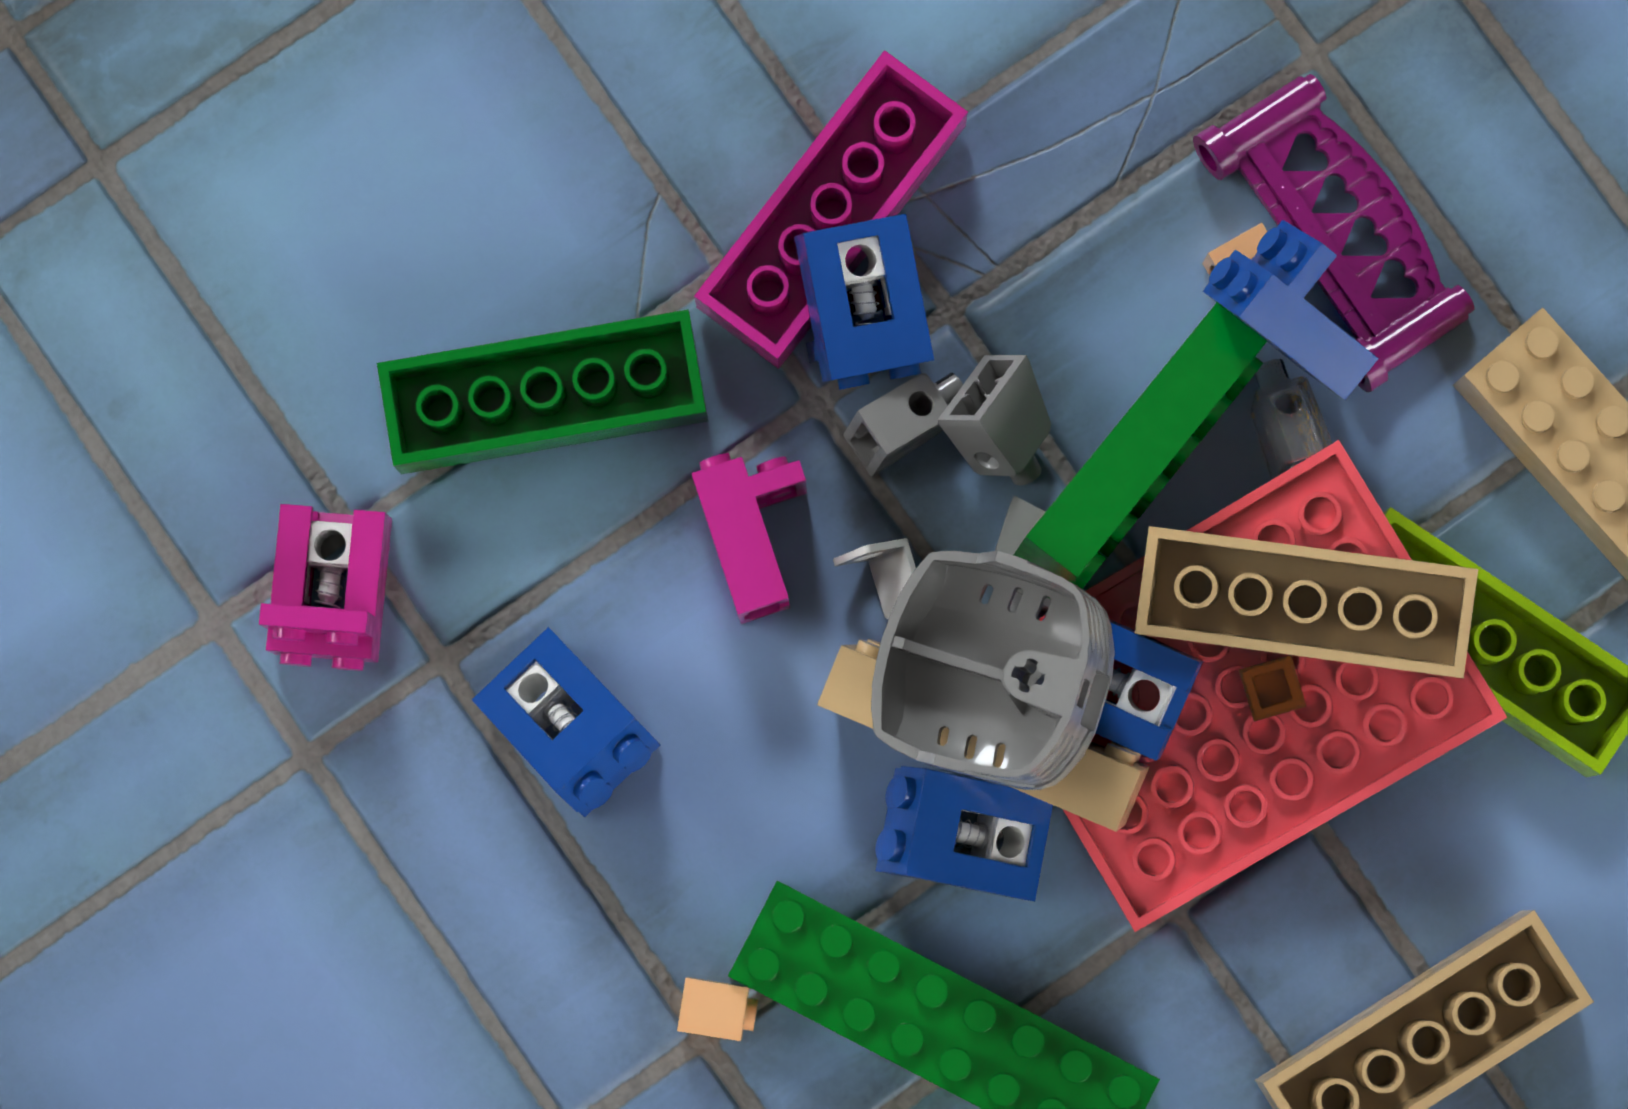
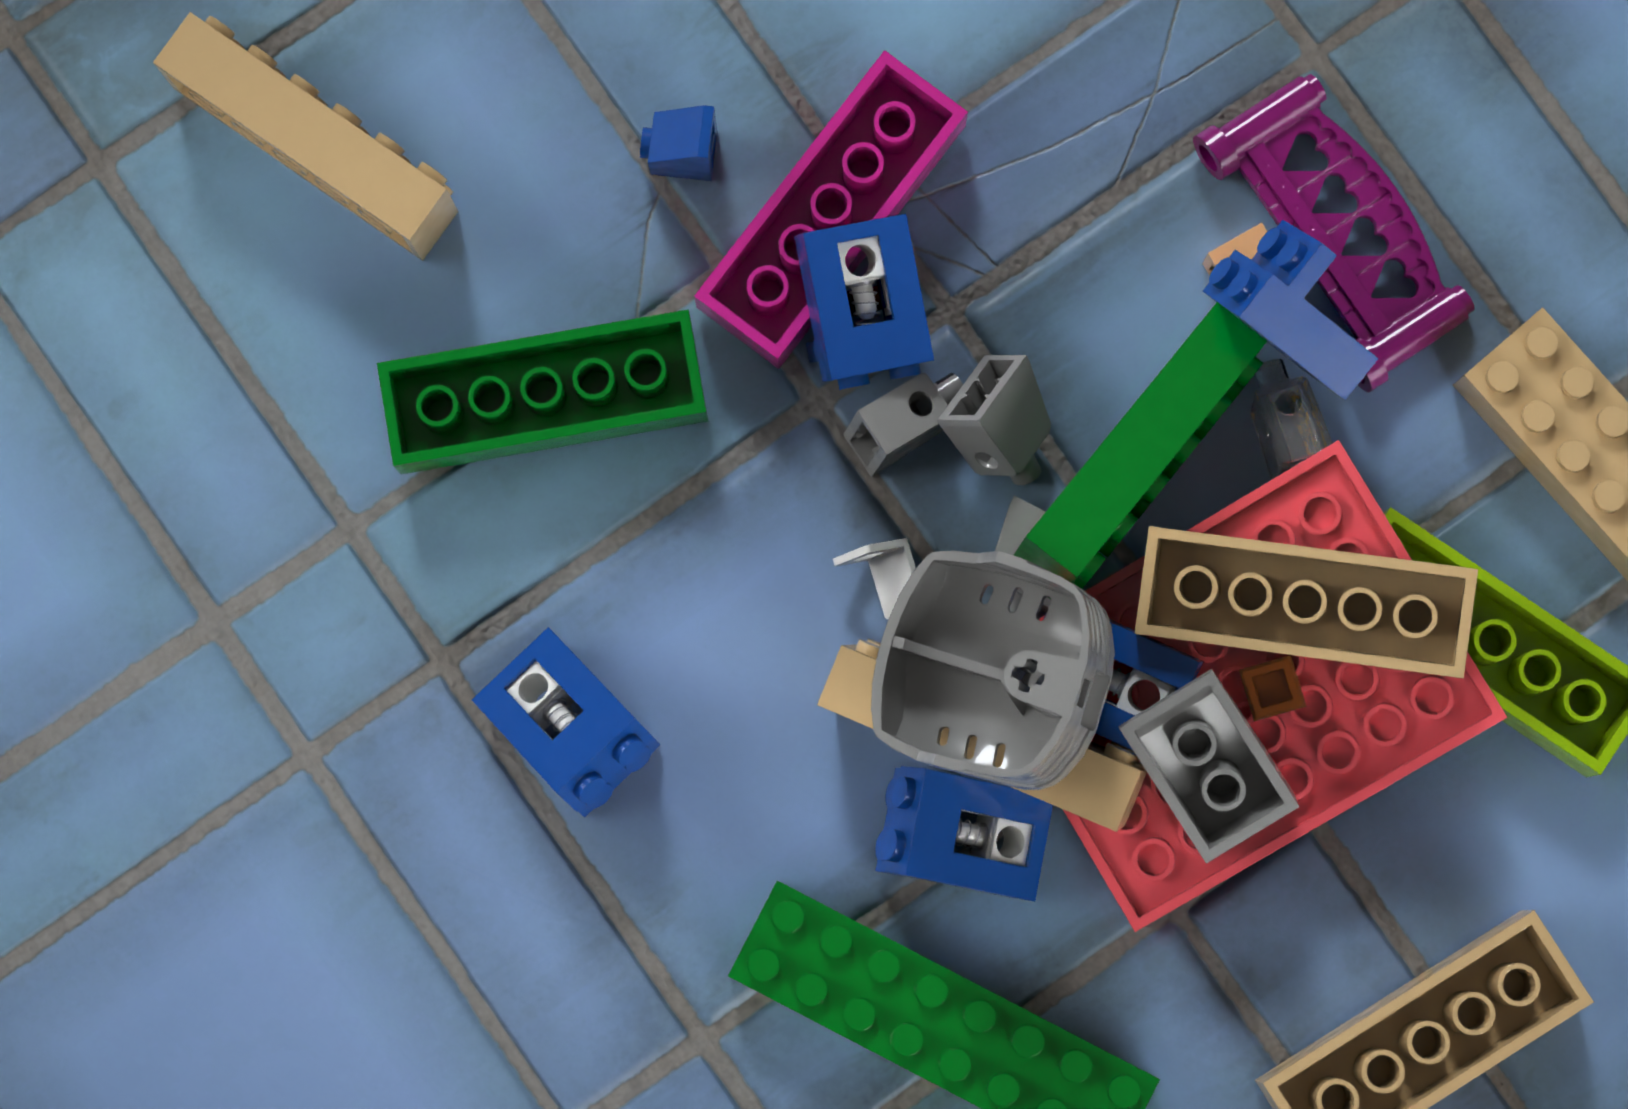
(306, 135): none -> tan brick
(338, 634): dark pink brick -> none
(681, 143): none -> blue slope
(716, 1009): light nougat brick -> none
(738, 530): dark pink brick -> none
(1209, 766): none -> light grey slope

